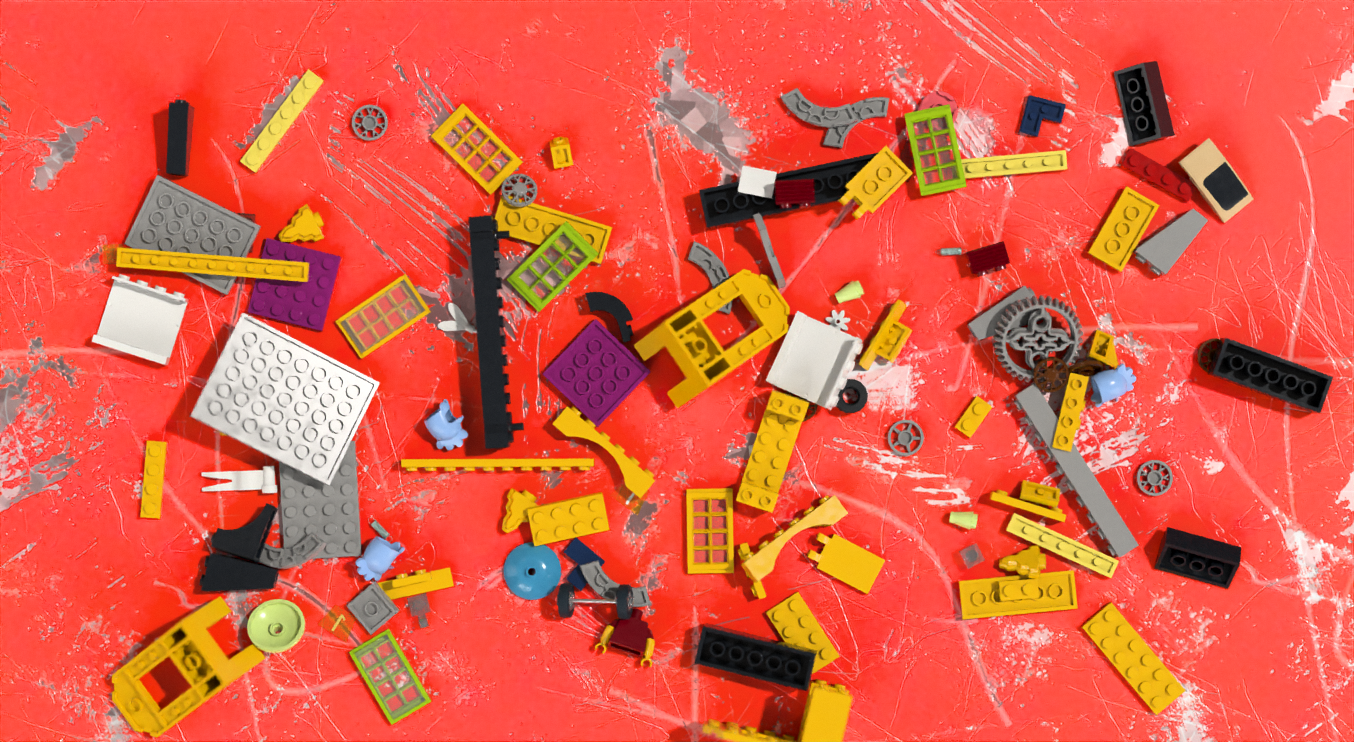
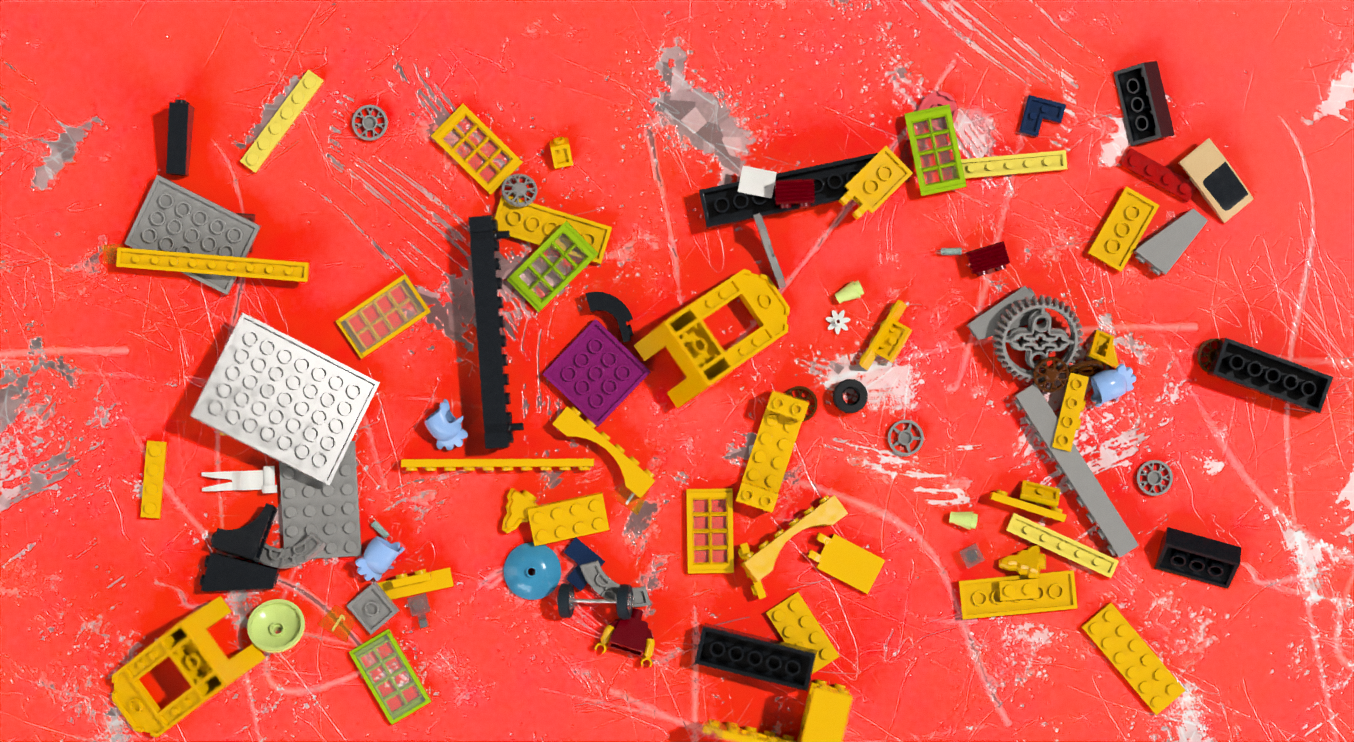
(141, 319): white panel -> none
(296, 301): magenta plate -> none
(303, 226): yellow rock -> none
(461, 322): white piece -> none
(712, 266): light grey tile -> none
(814, 361): white panel -> none
(818, 115): light grey tile -> none
(863, 110): light grey tile -> none
(973, 416): yellow plate -> none

